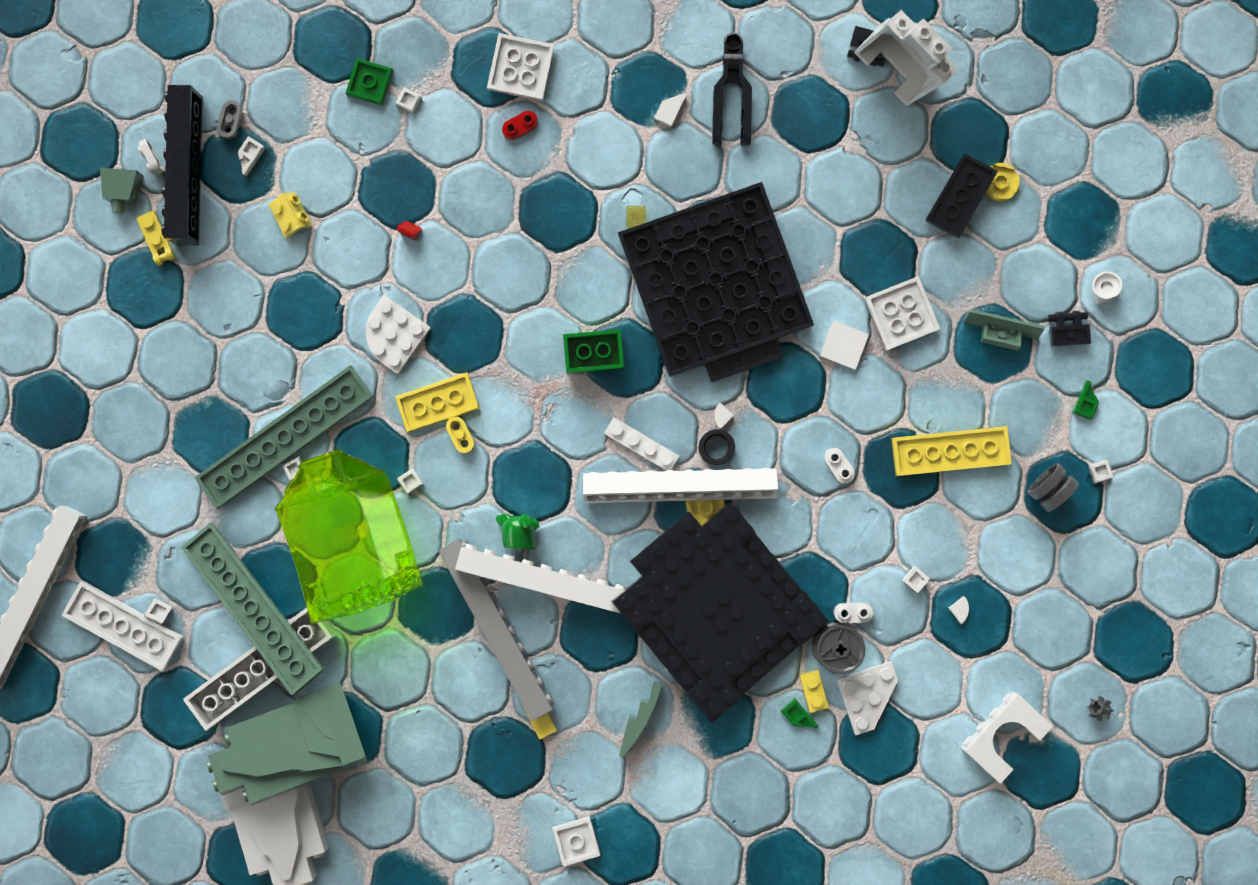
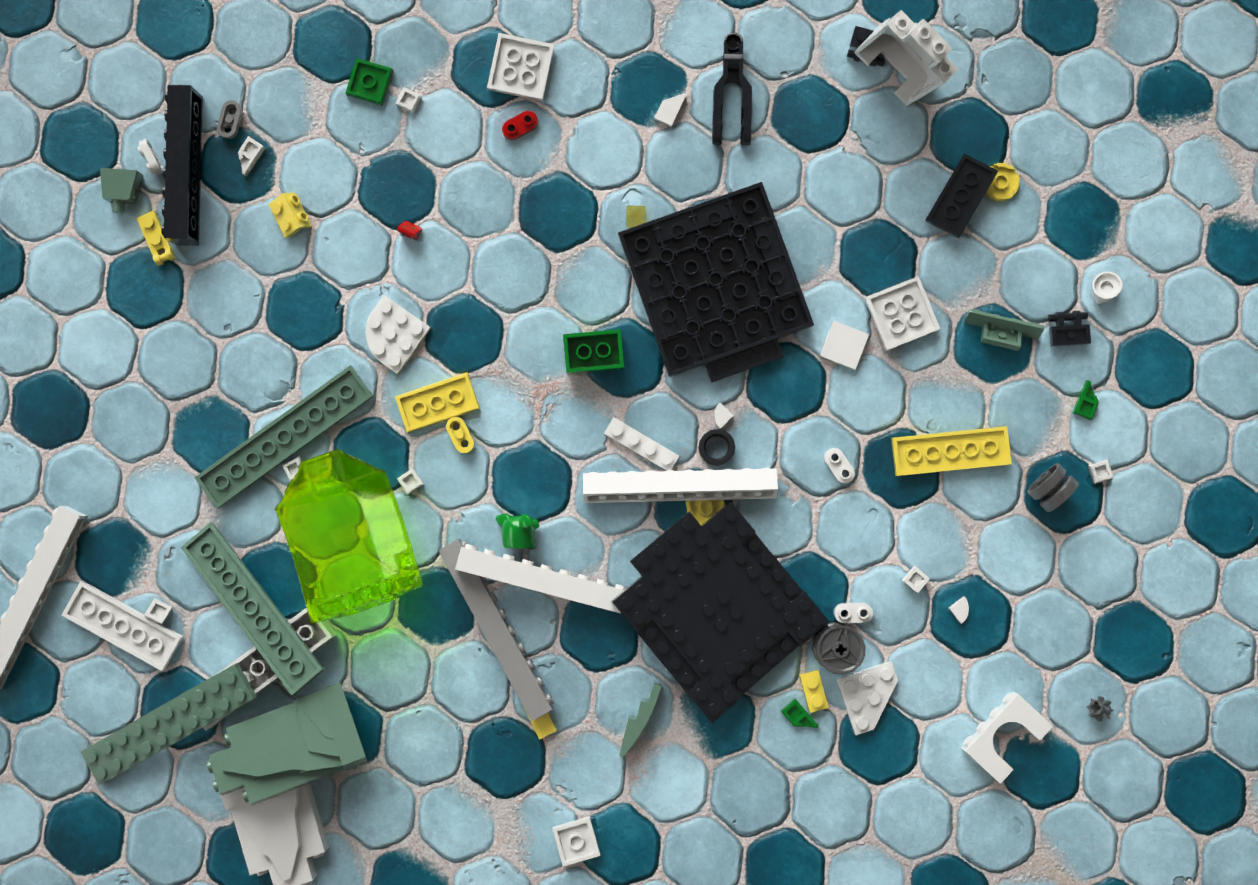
(169, 723): none -> sand green plate

